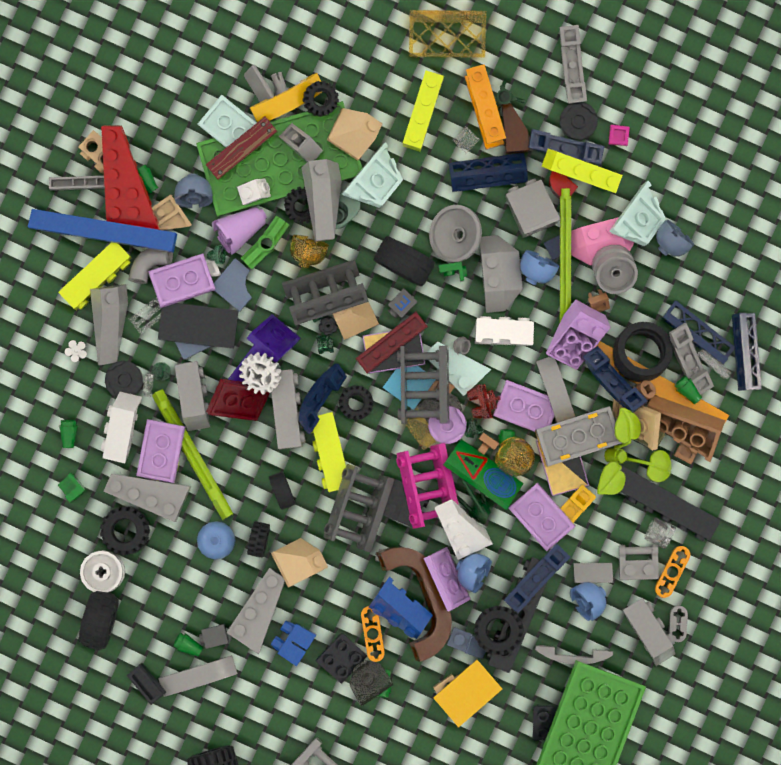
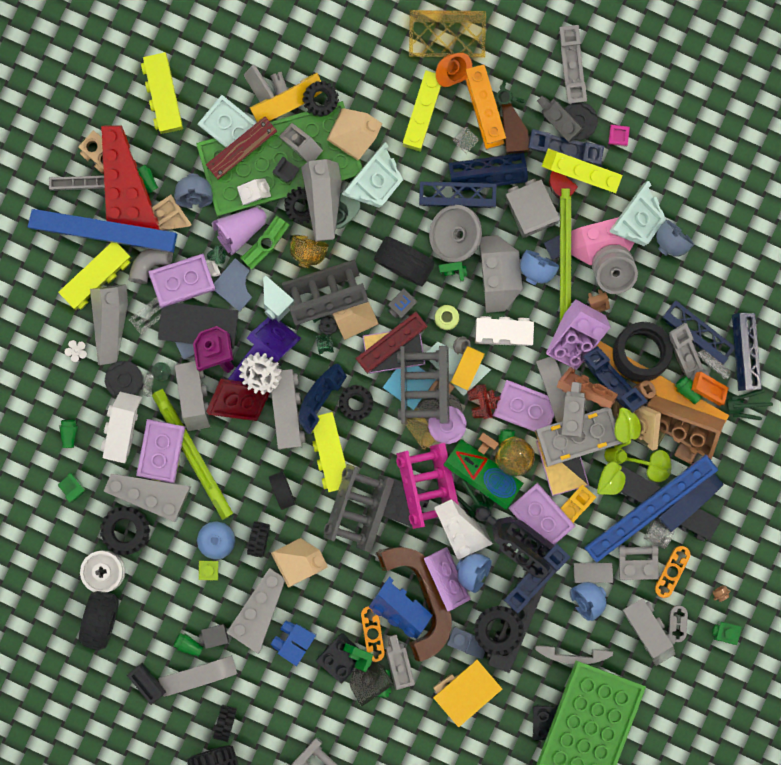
(162, 92): none -> neon yellow brick
(208, 570): none -> lime plate
(213, 348): none -> magenta piece
(224, 723): none -> black tyre
(275, 300): none -> light aqua slope
(285, 171): none -> black panel
(363, 657): none -> green bracket
(399, 663): none -> light grey hinge
(446, 317): none -> yellowish green head
(453, 69): none -> orange piece
(467, 202): none -> dark blue fence
(467, 368): none -> yellow slope
(473, 428): clear green tile -> none
(518, 542): none -> black piece
(560, 118): none -> dark grey hinge
(574, 411): none -> light grey hinge
(593, 392): none -> nougat wing
(651, 508): none -> blue tile
(690, 503): none -> dark blue slope
(709, 388): none -> orange tile
(721, 593): none -> medium nougat plate
(726, 632): none -> green bracket
(737, 405): none -> dark green plant

